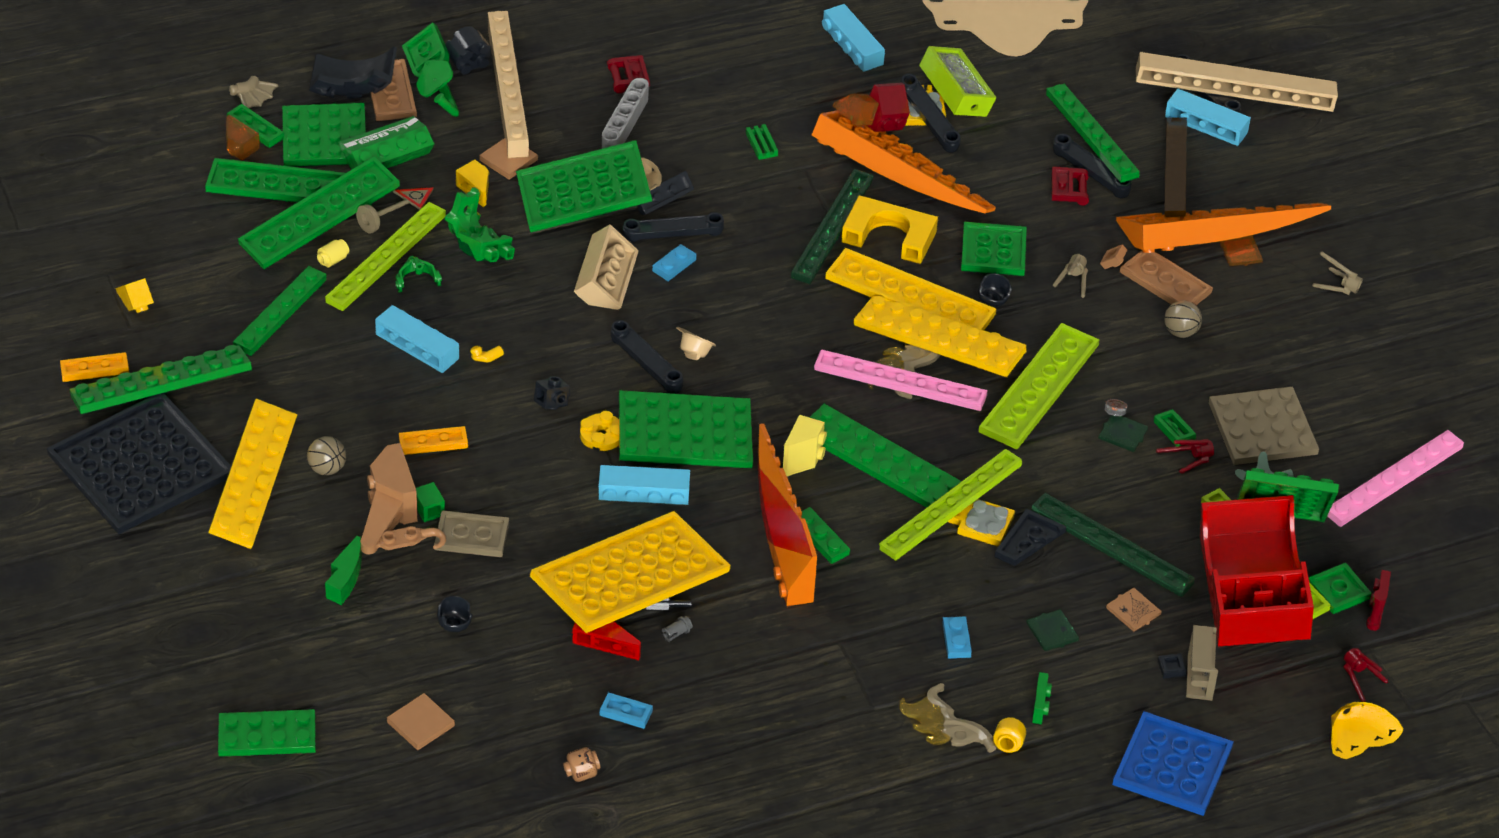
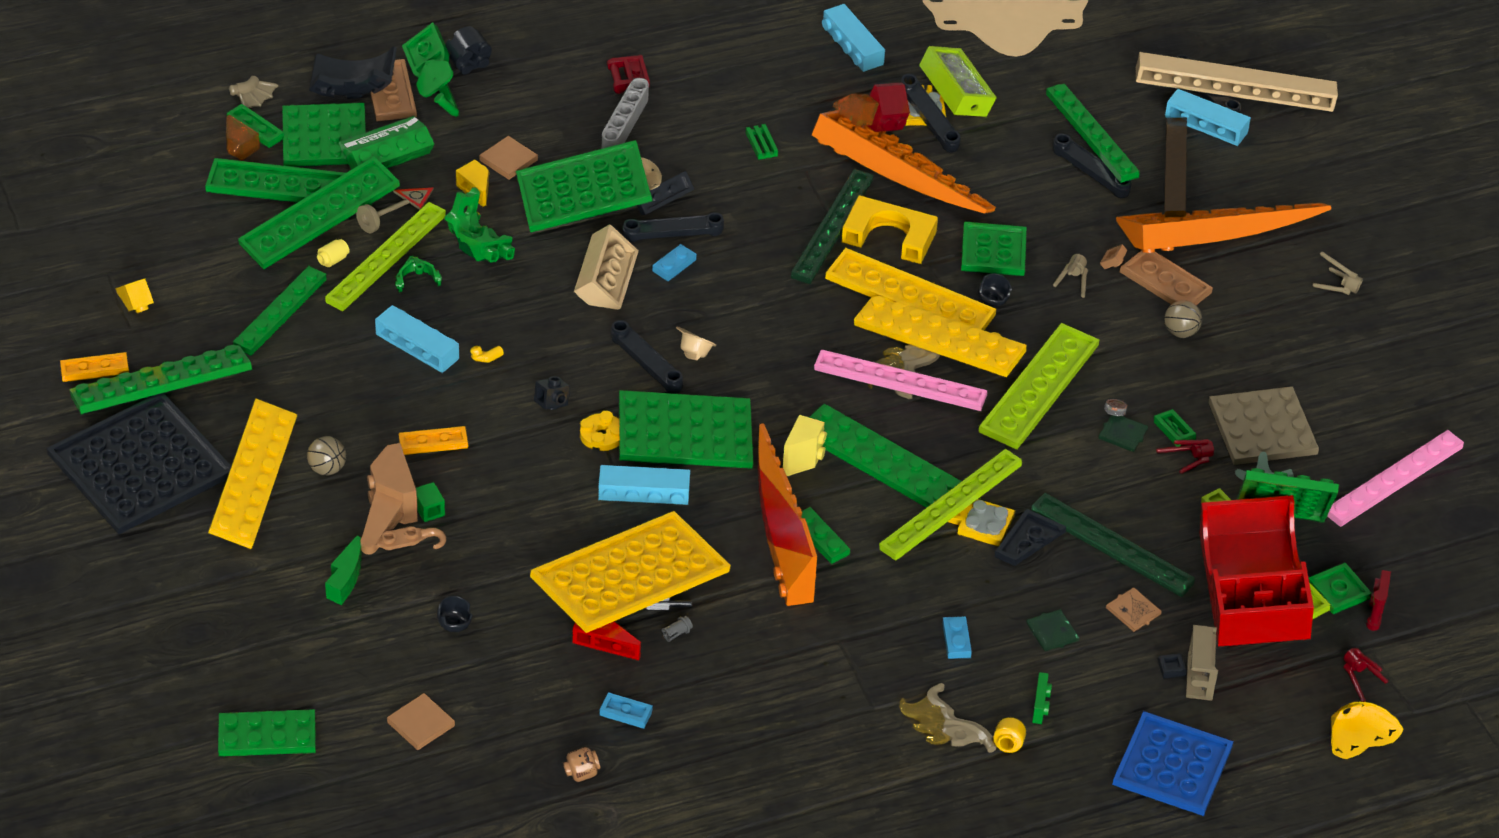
(473, 533): dark tan plate -> none
(508, 85): tan brick -> none
(1063, 185): dark red plate -> none
(1241, 251): clear orange piece -> none

